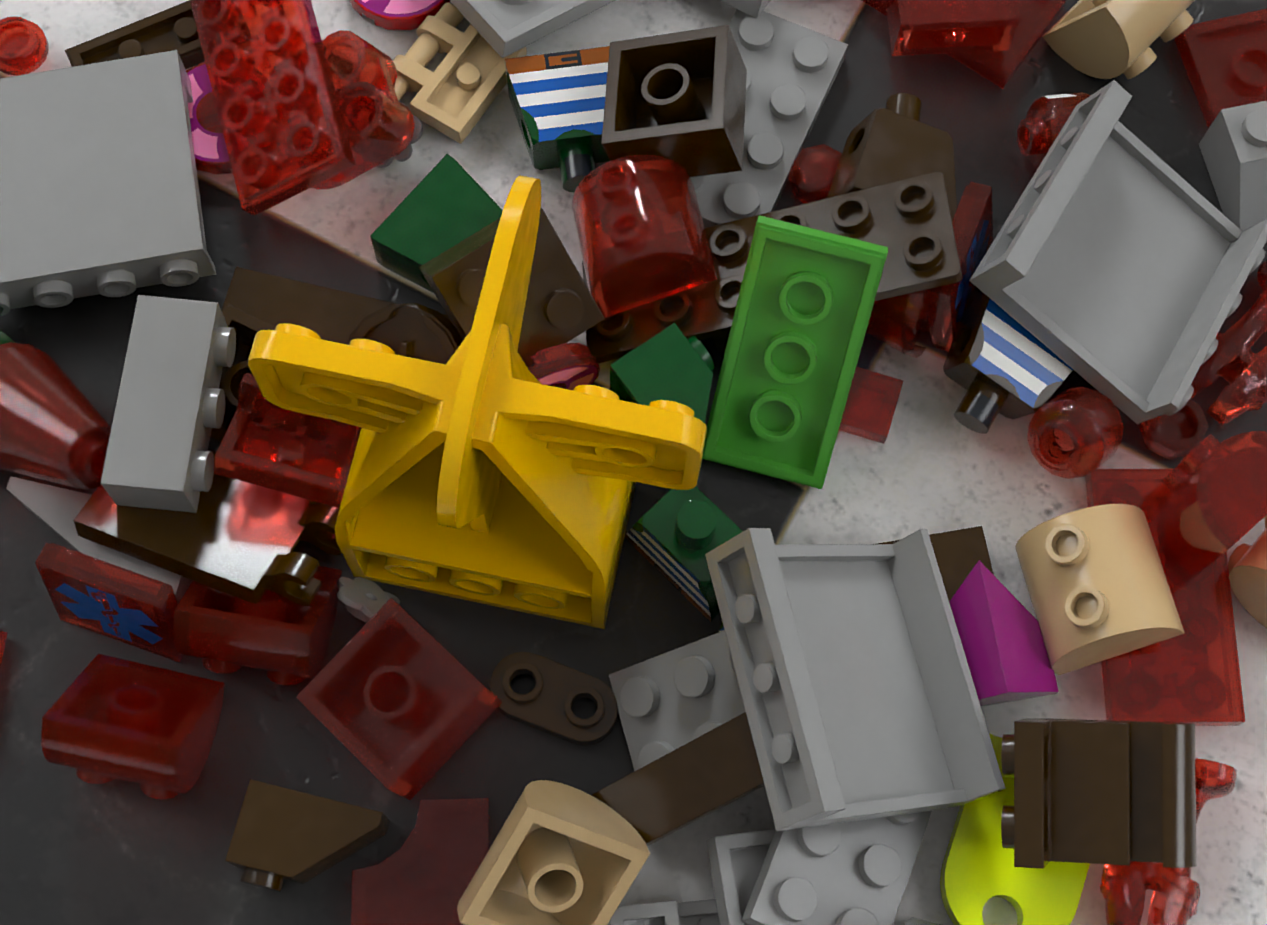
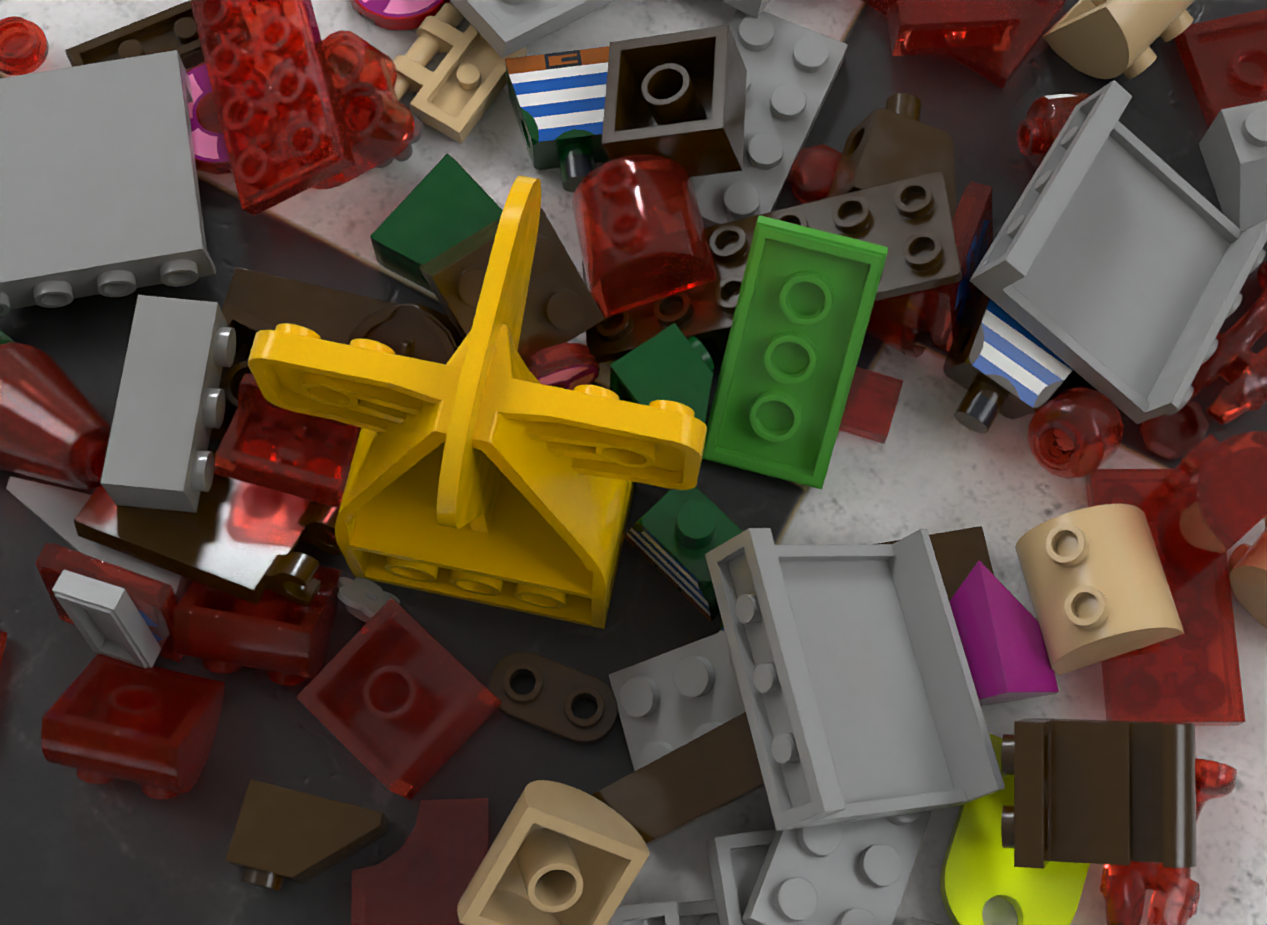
(107, 619): none -> light grey tile

